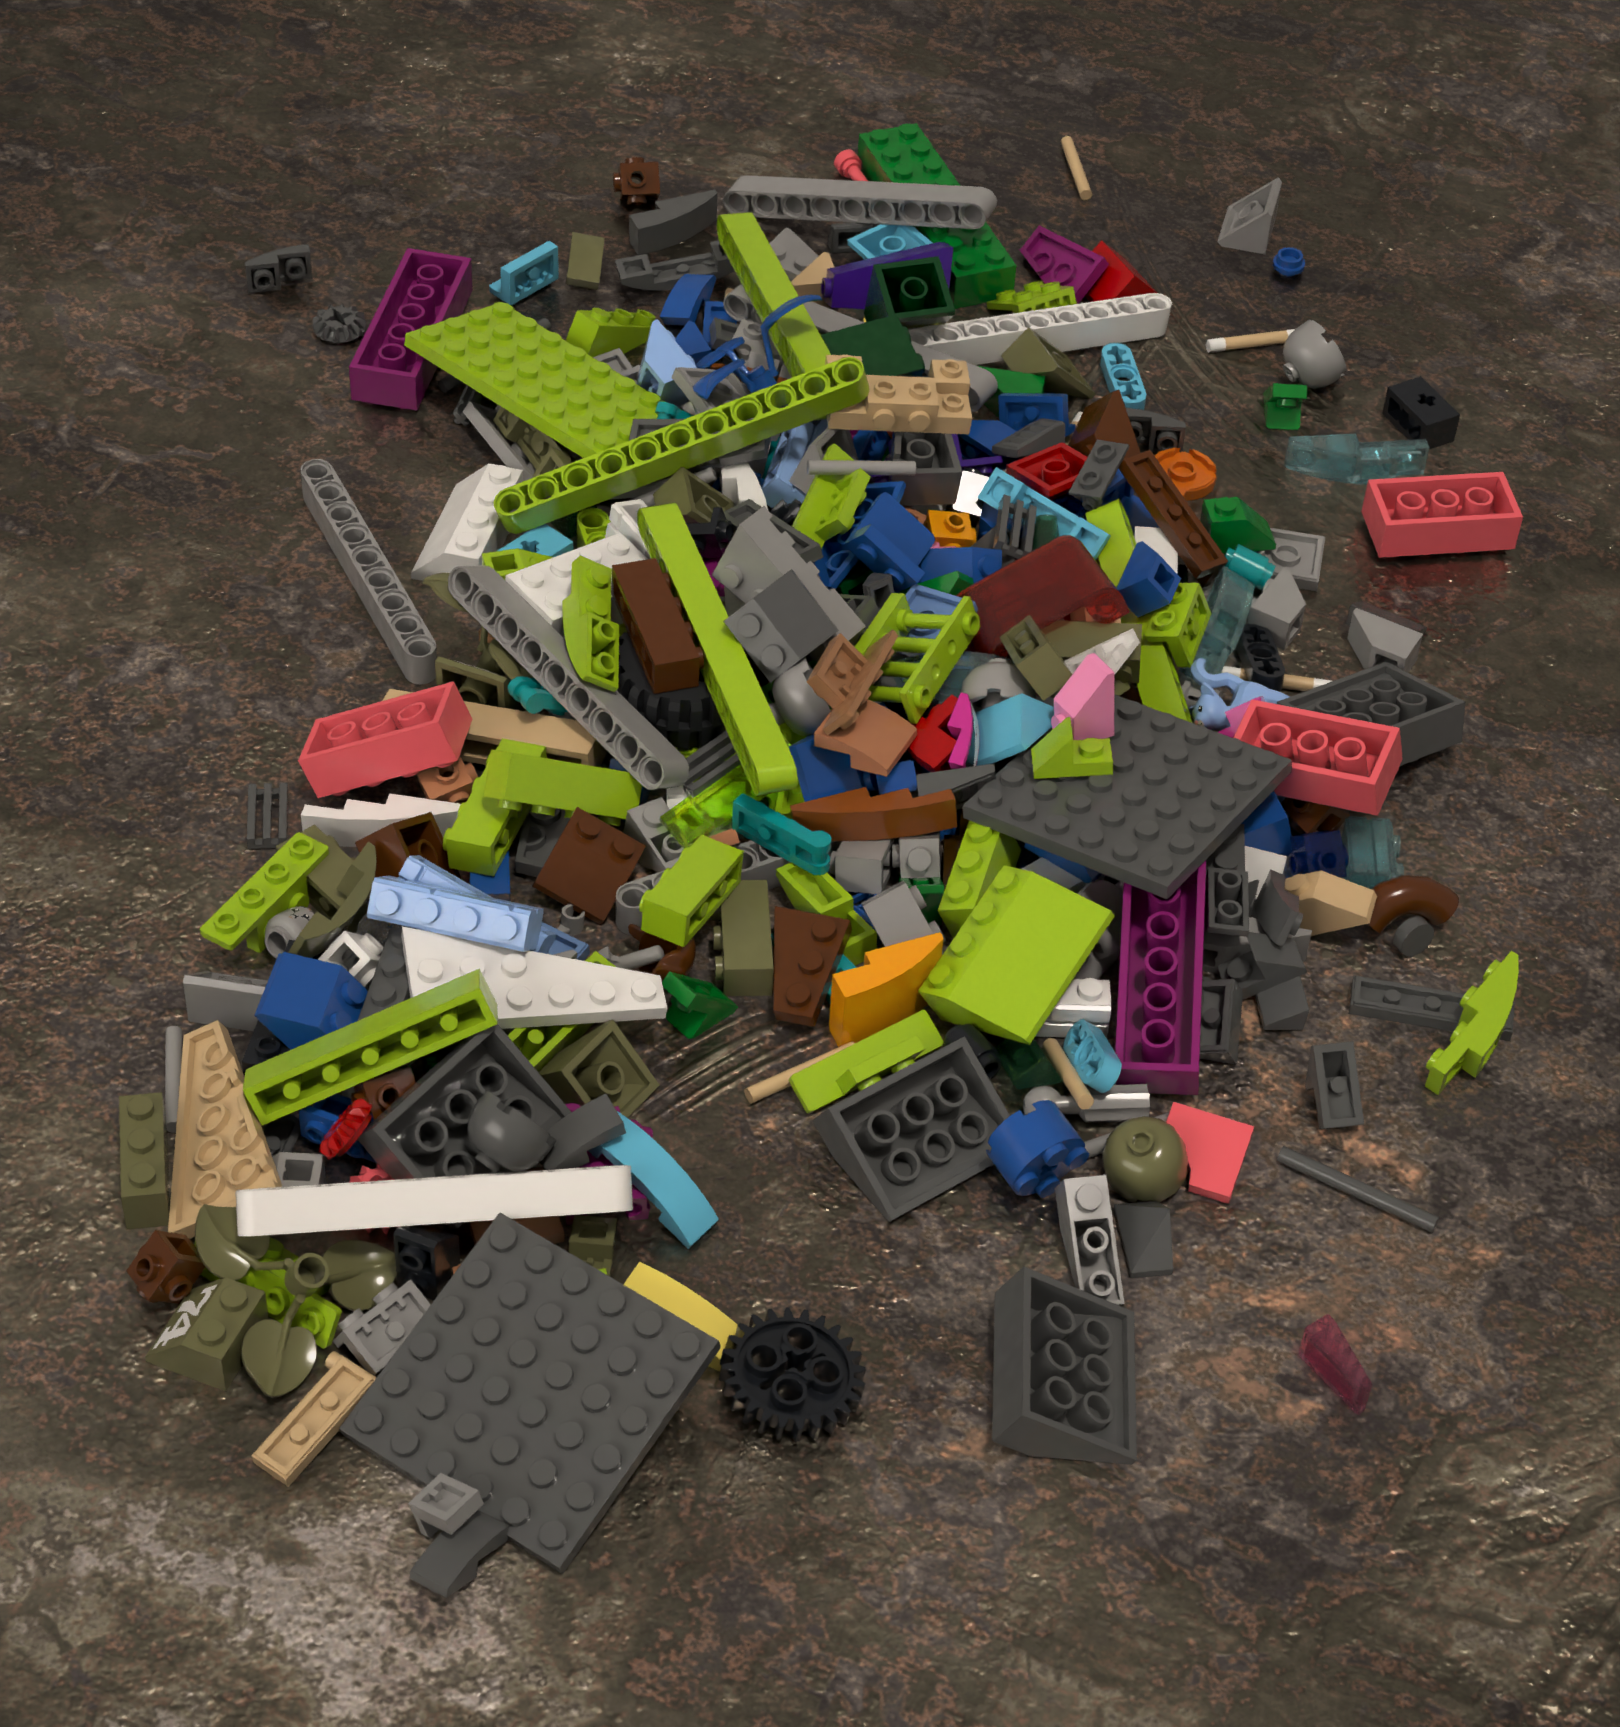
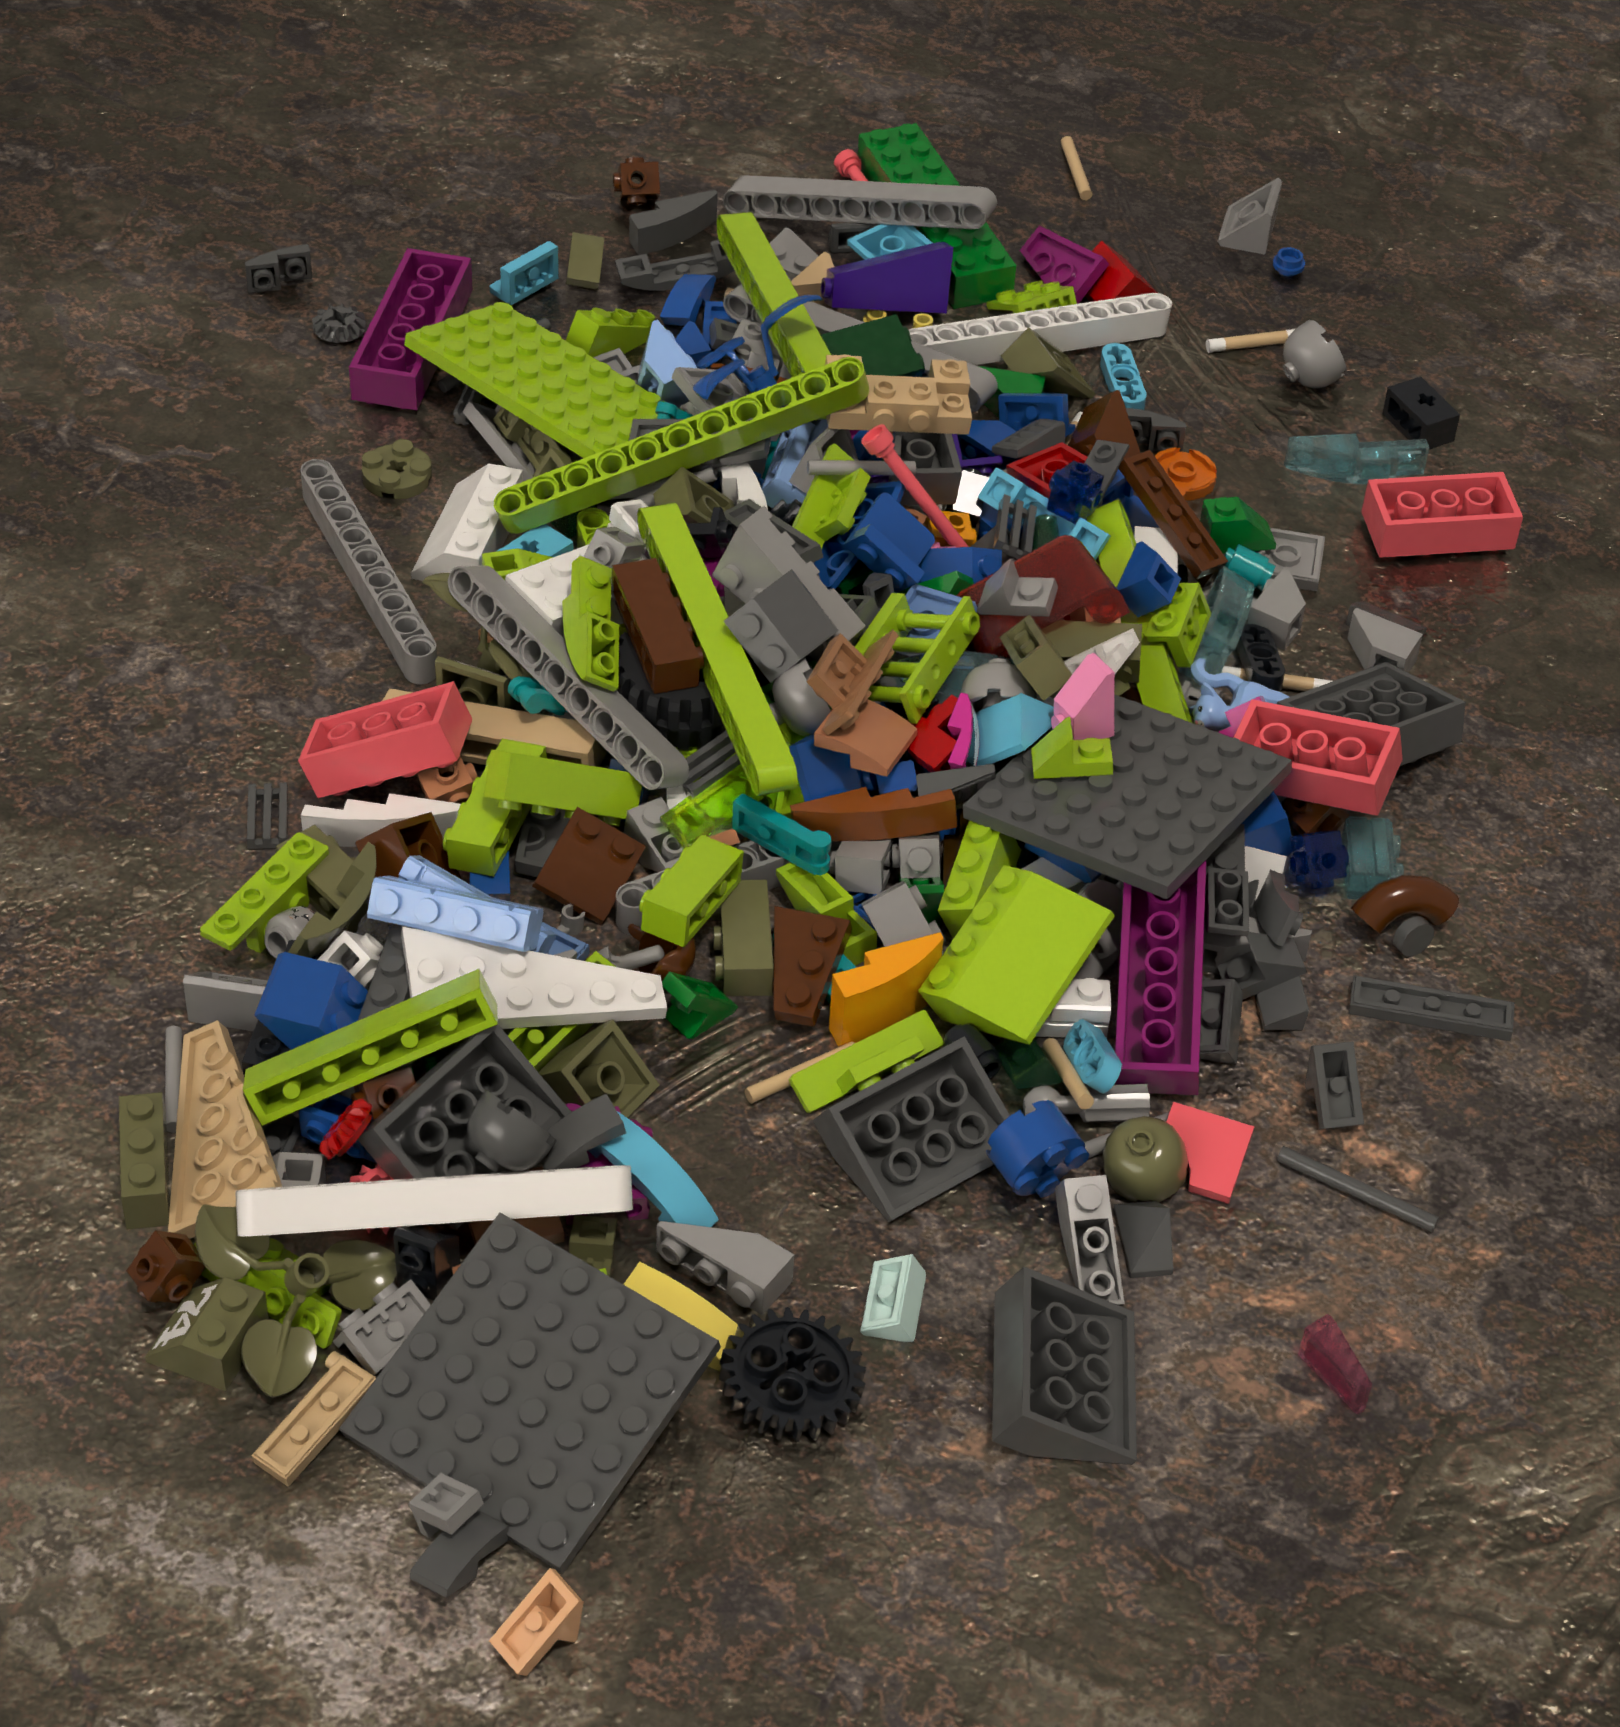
(380, 469): none -> olive plate
(543, 1617): none -> light nougat slope
(613, 546): none -> light grey bracket
(733, 1261): none -> light grey slope
(880, 443): none -> coral piece
(894, 1299): none -> light aqua slope
(911, 290): dark green slope -> none
(1015, 595): none -> light grey slope
(1075, 491): none -> clear blue brick
(1283, 405): green slope -> none
(1330, 901): tan slope -> none
(1479, 1026): lime slope -> none

